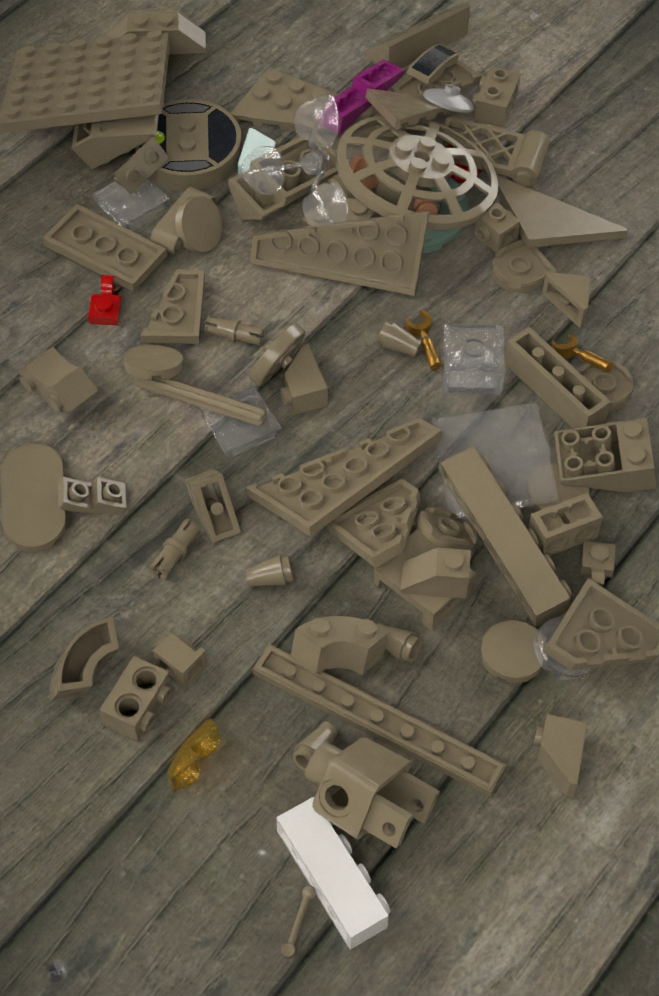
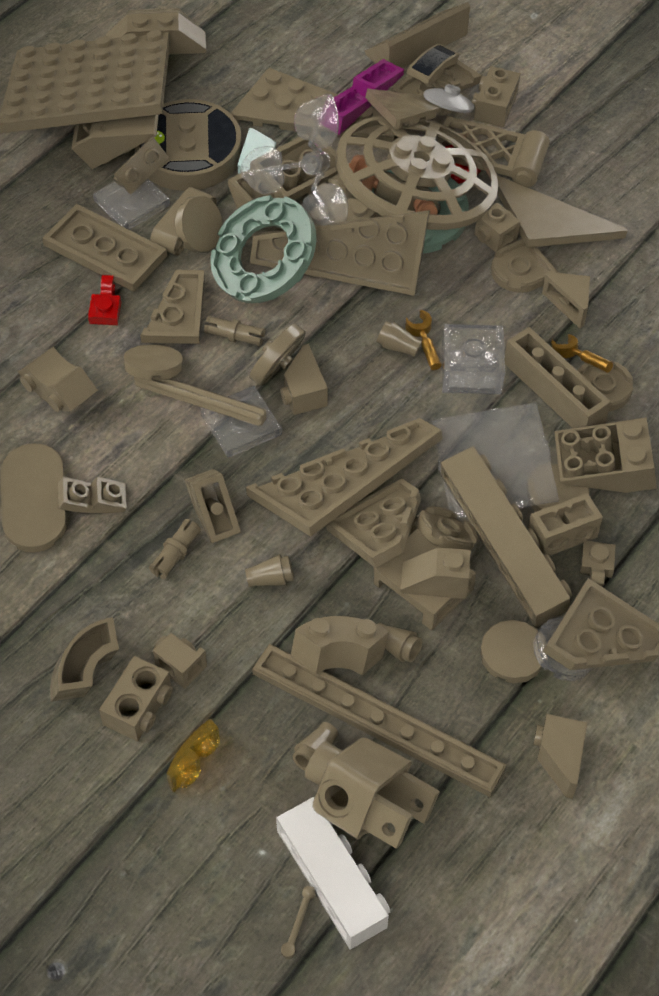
(240, 226): none -> sand green plate

